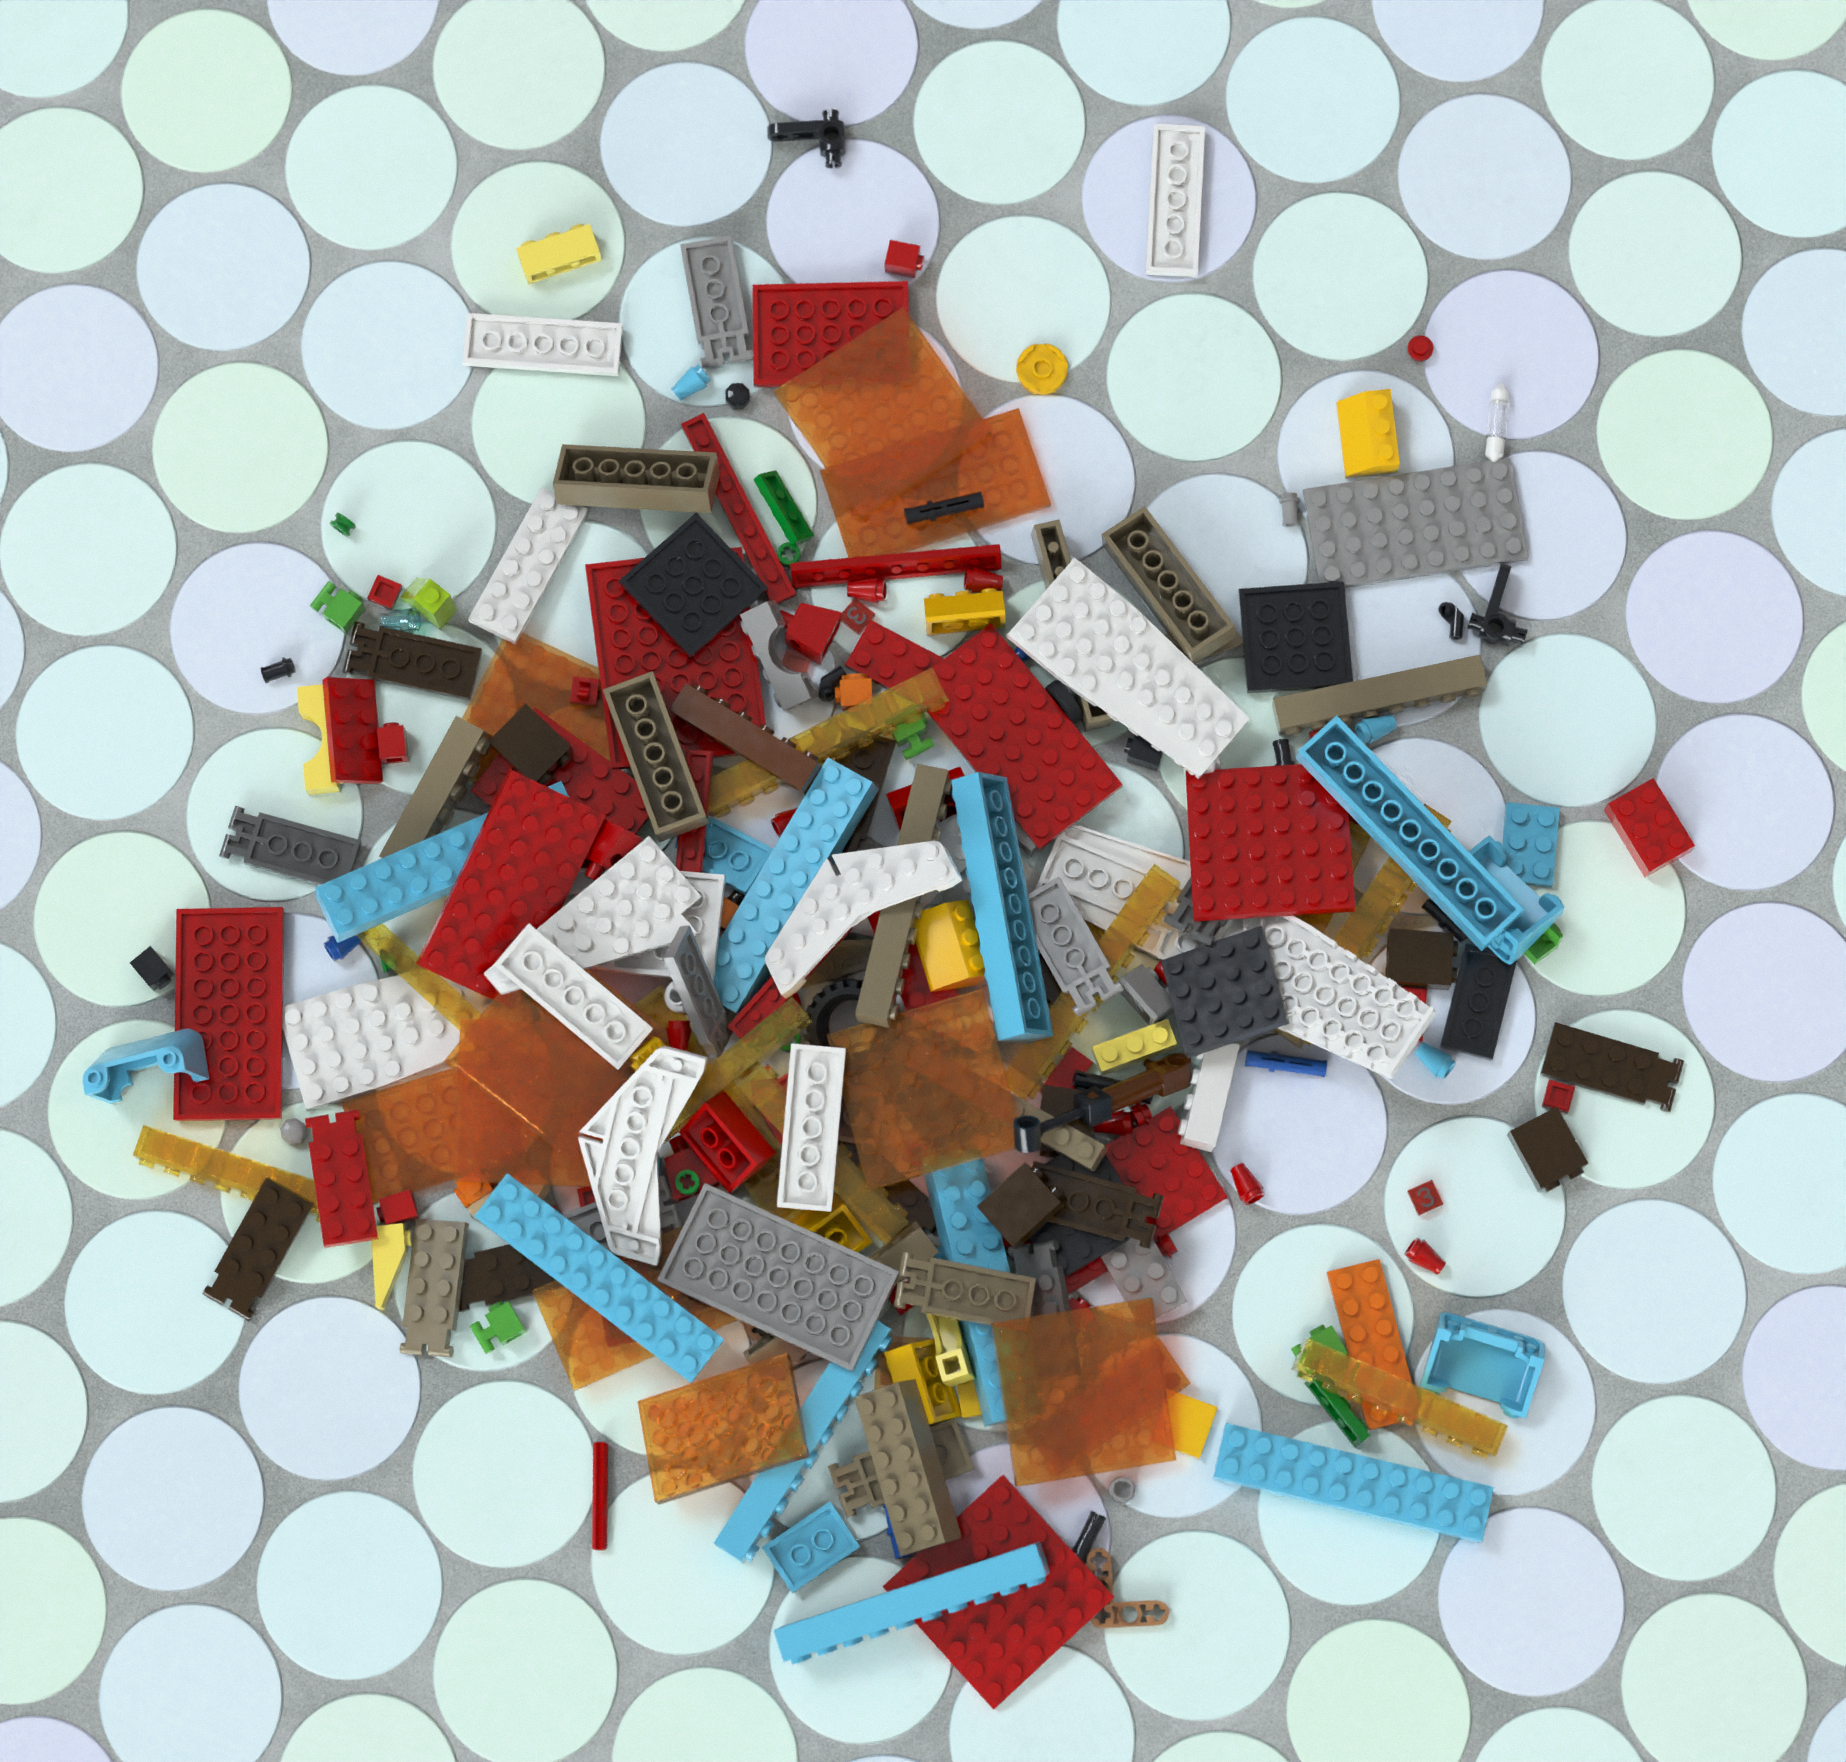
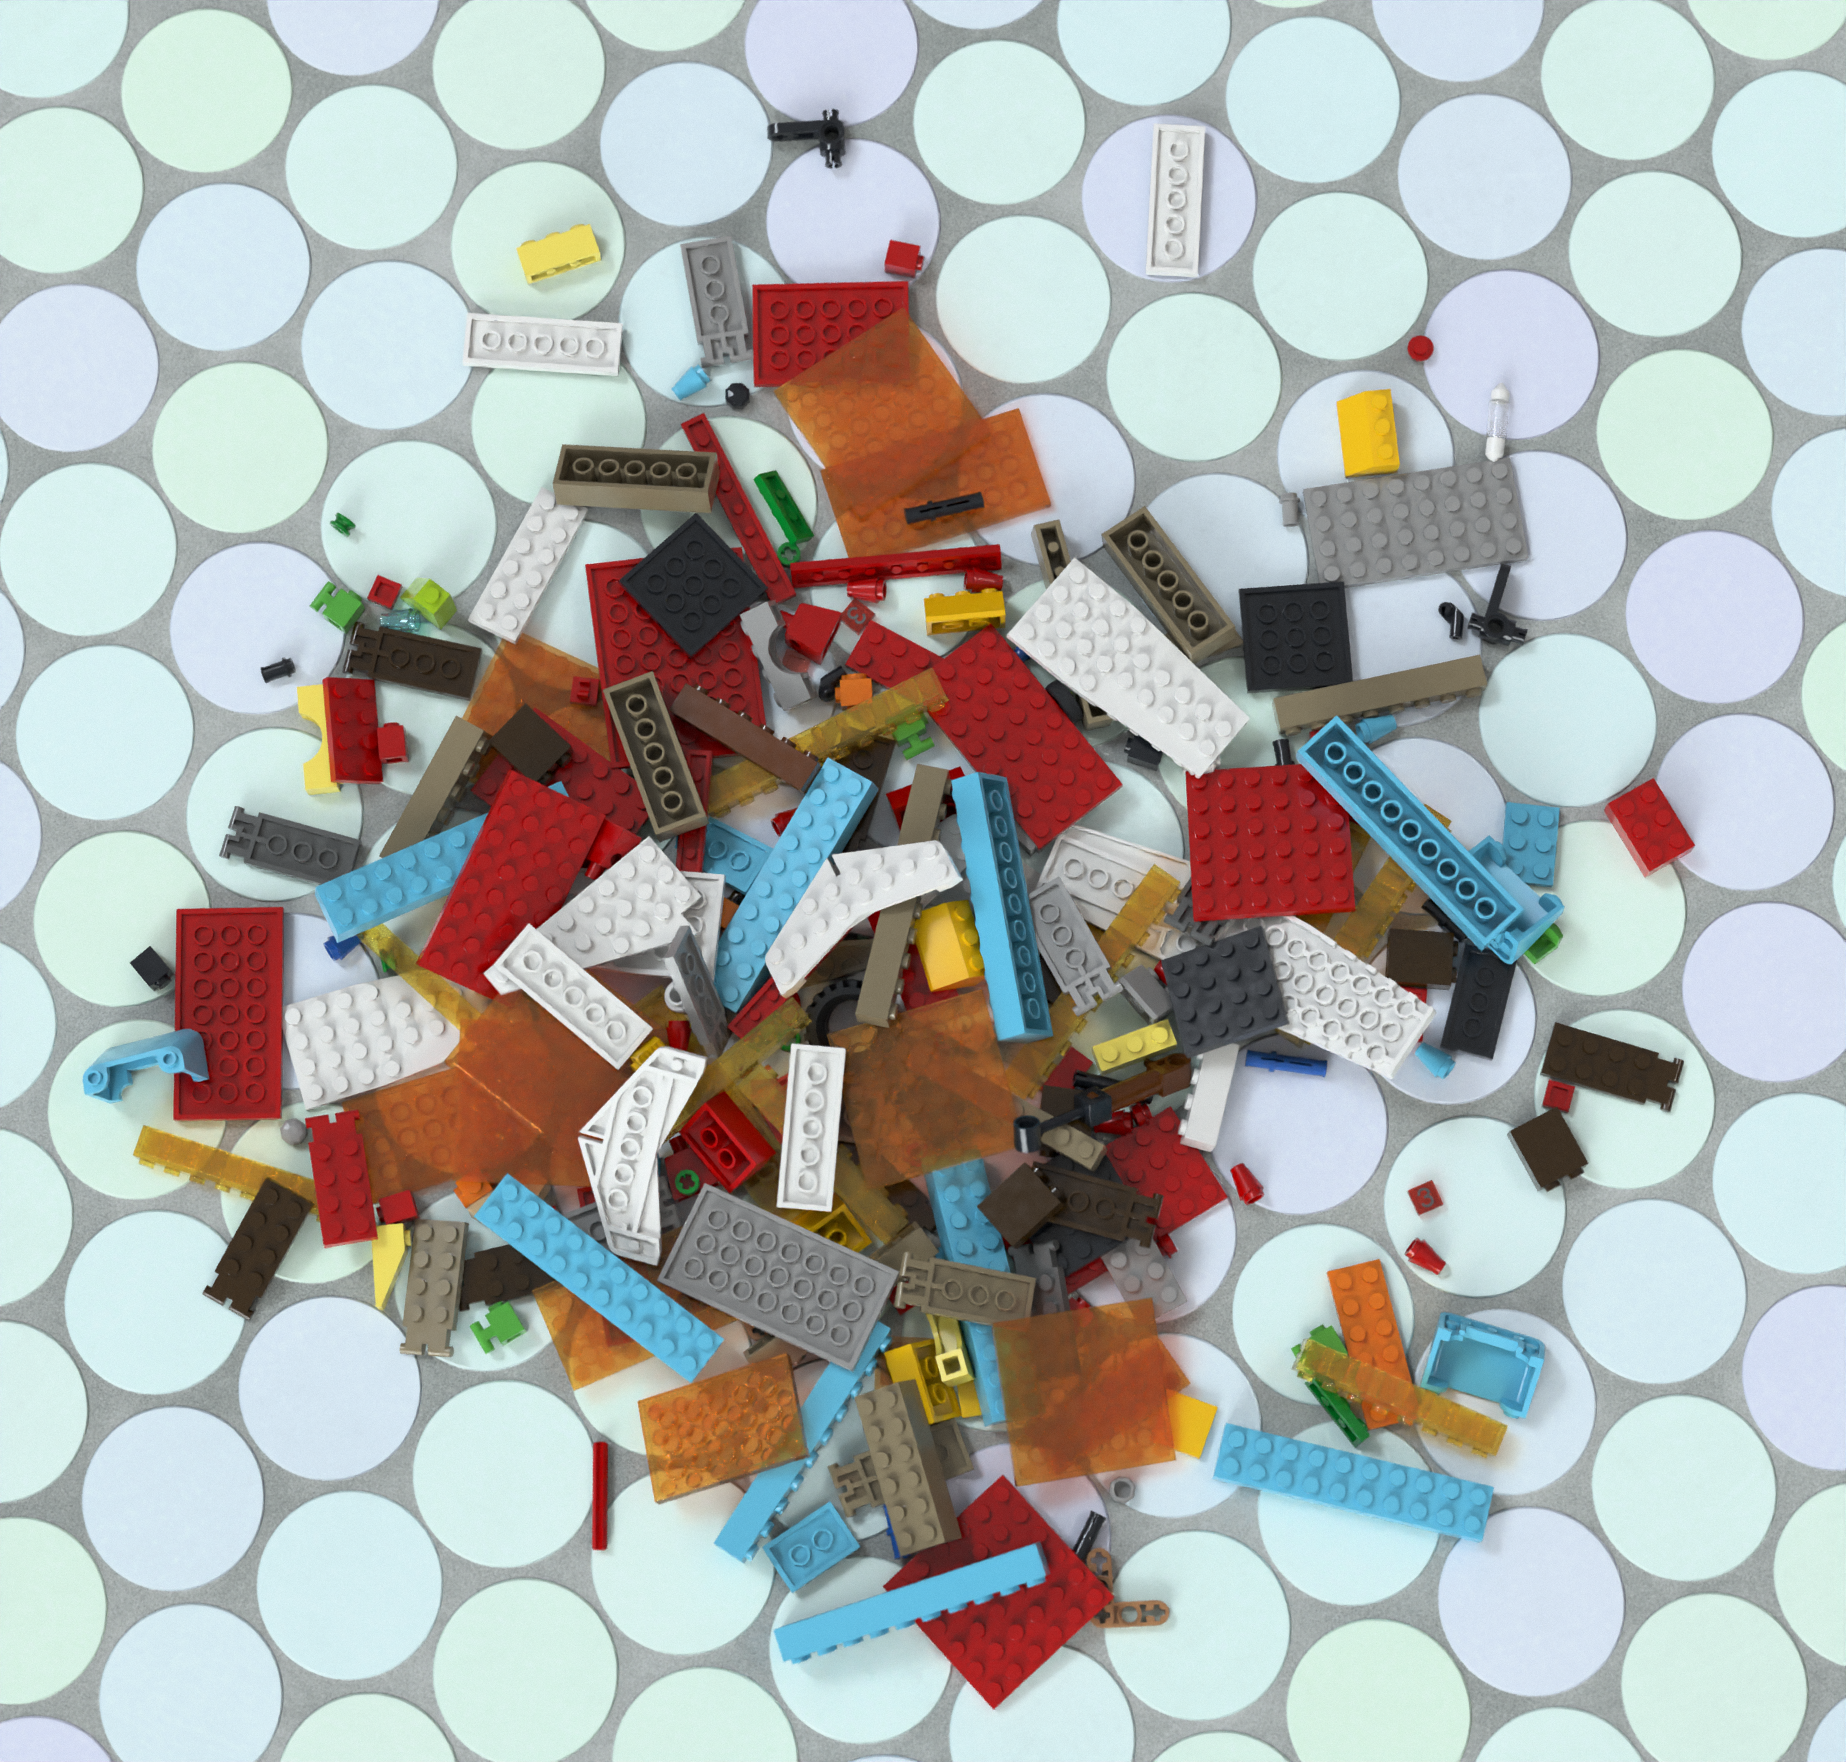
(1042, 369): yellow tile -> none

